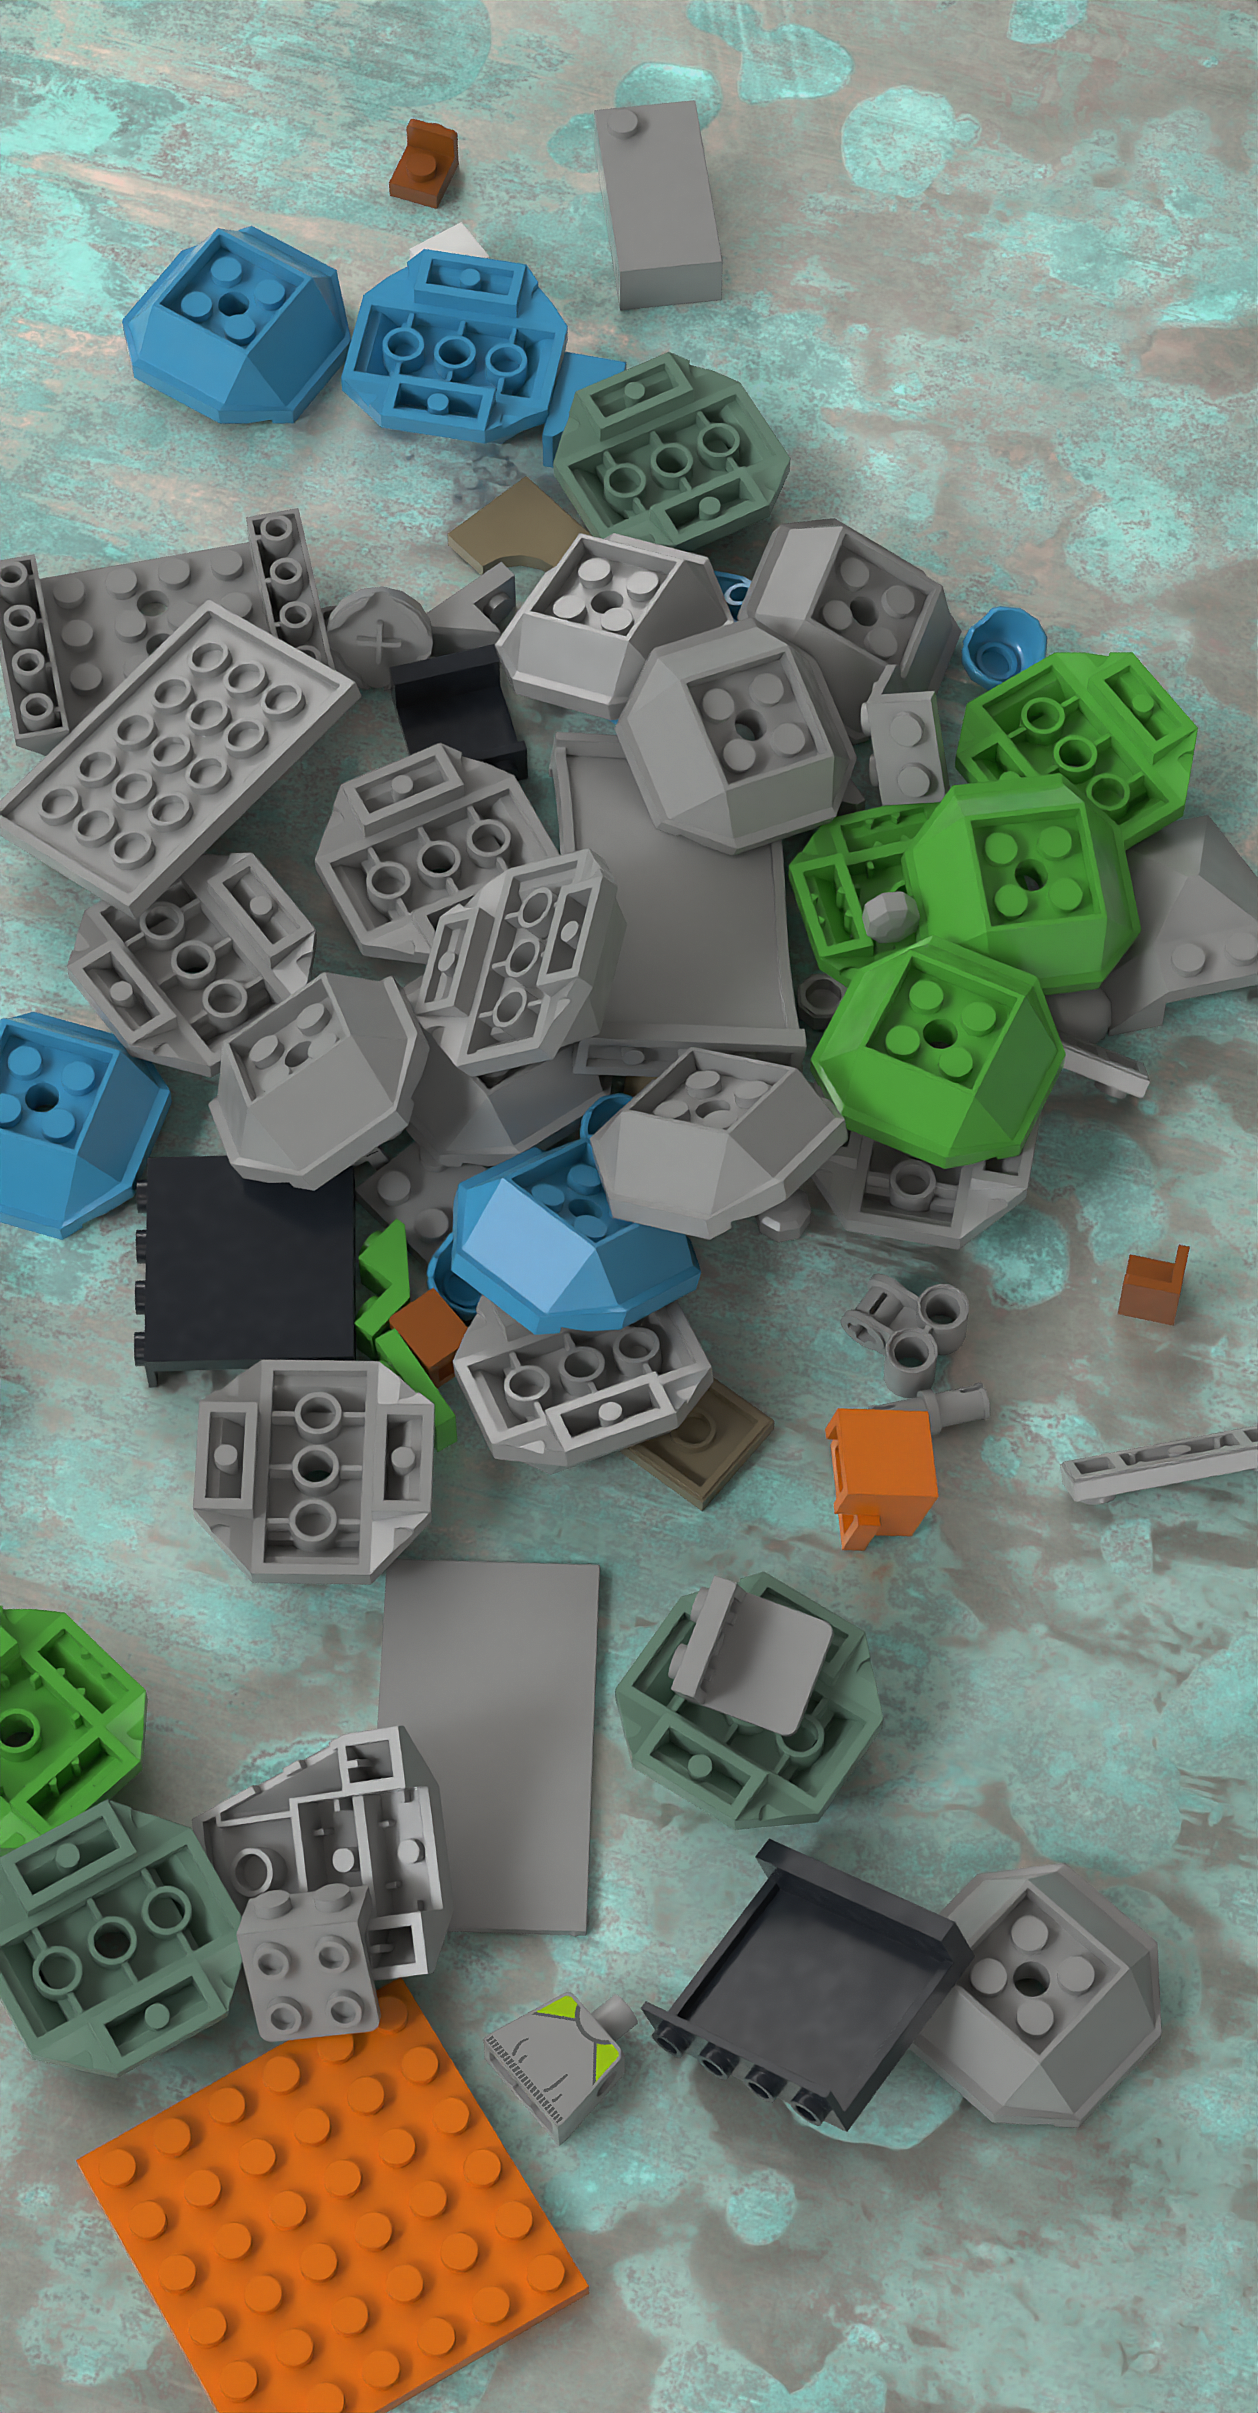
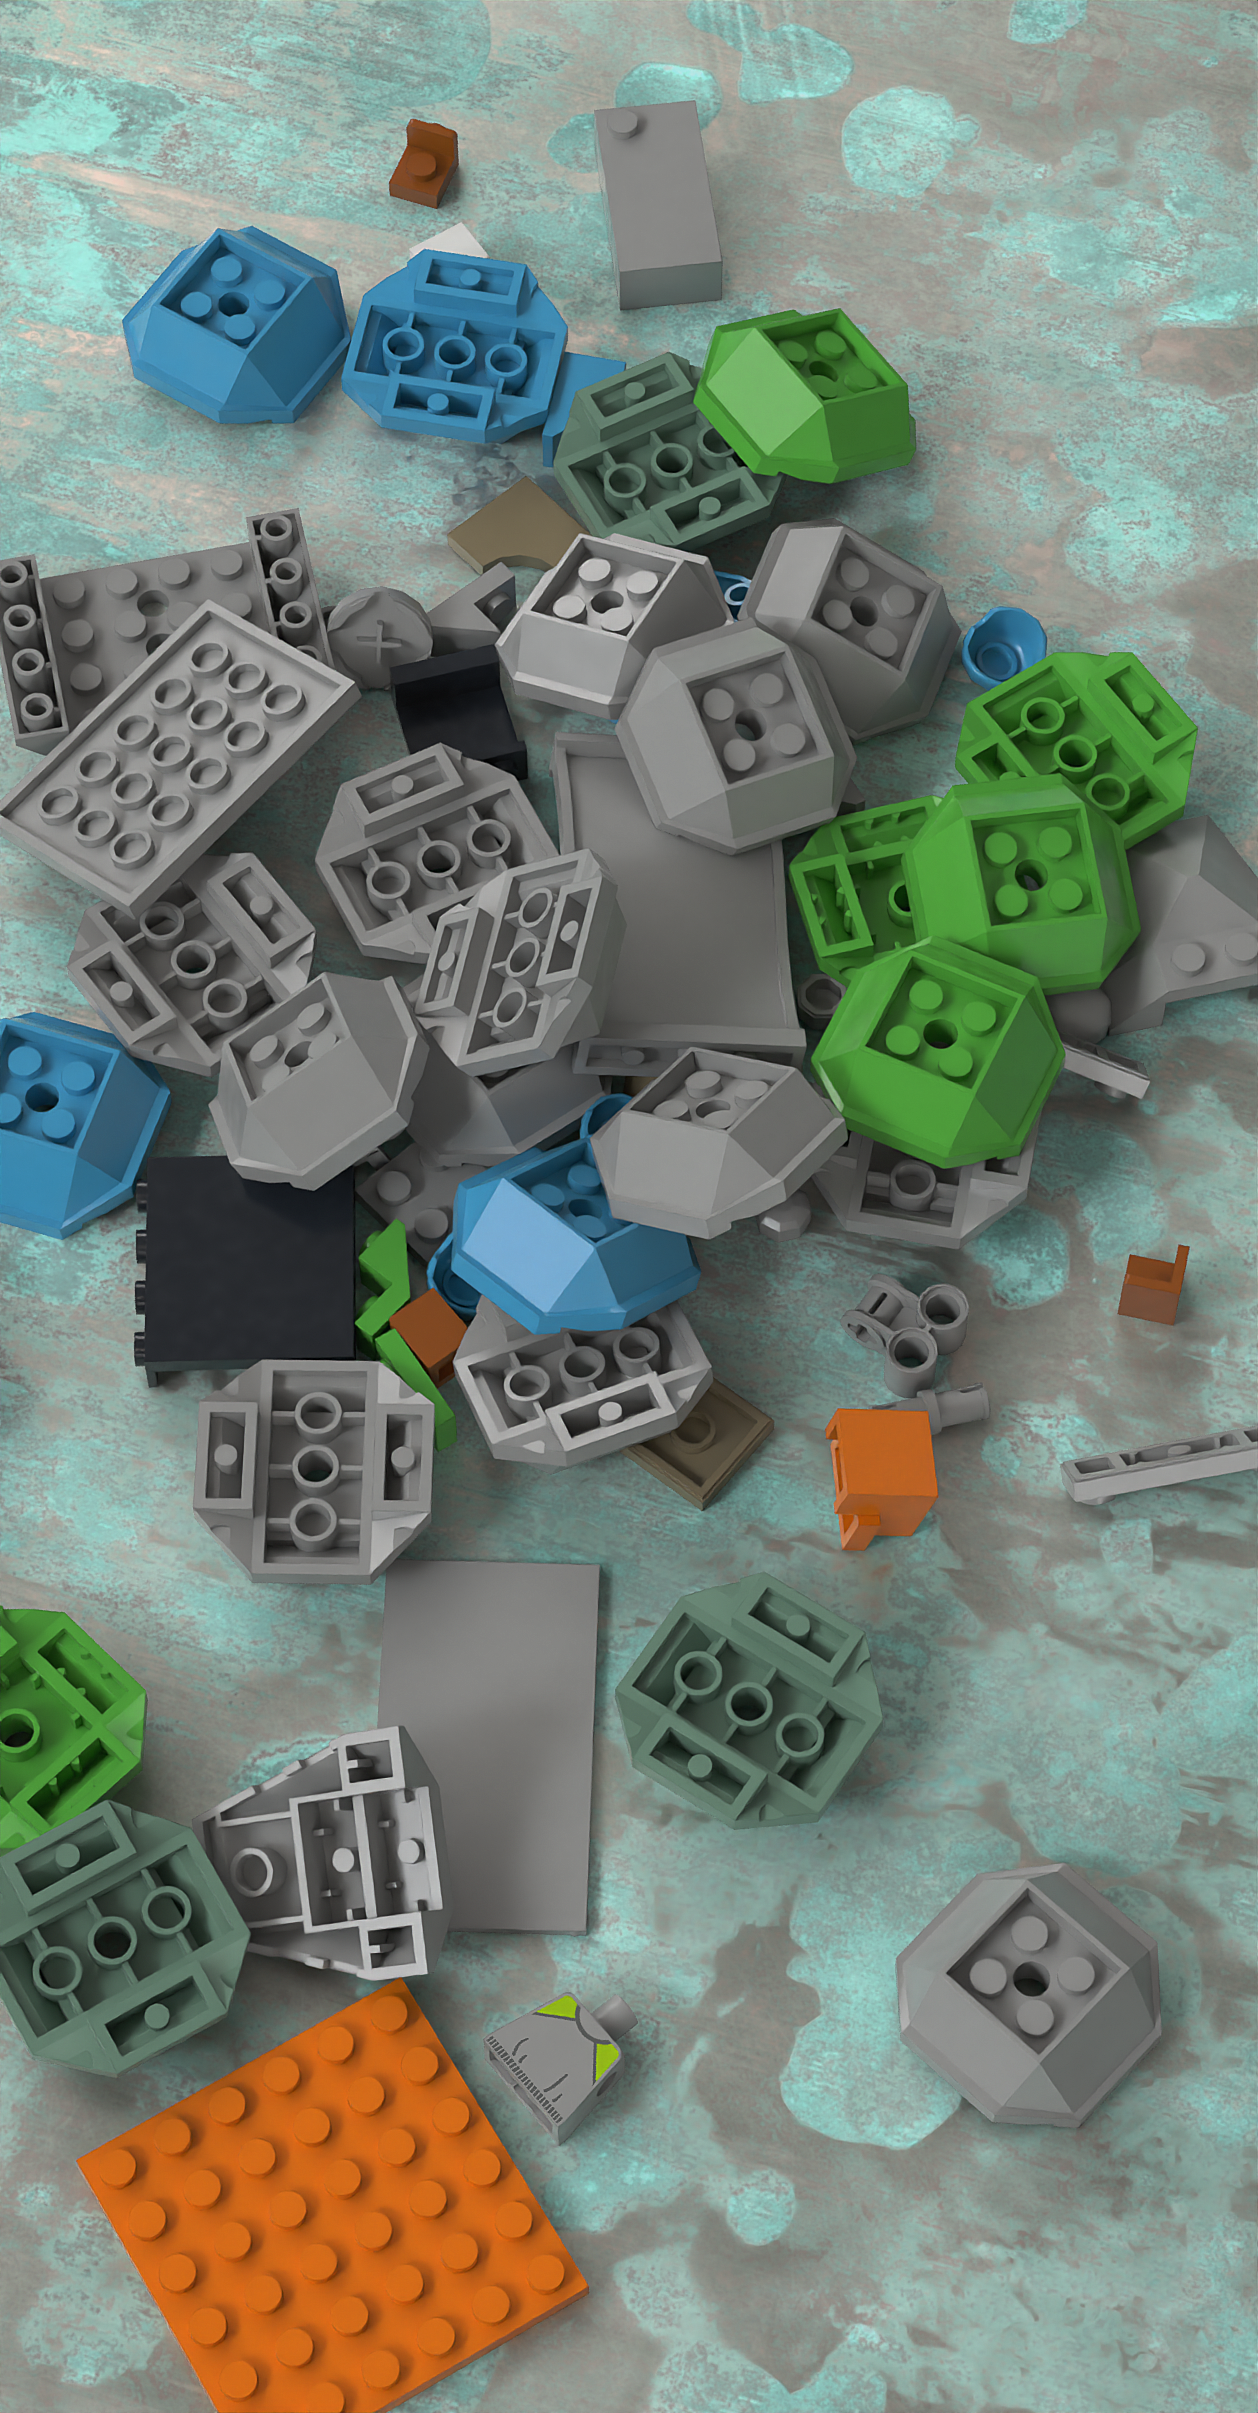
(309, 1962): light grey bracket -> none
(750, 1657): light grey bracket -> none
(806, 397): none -> bright green piece
(815, 1989): black panel -> none
(890, 917): light grey tile -> none
(905, 742): light grey bracket -> none

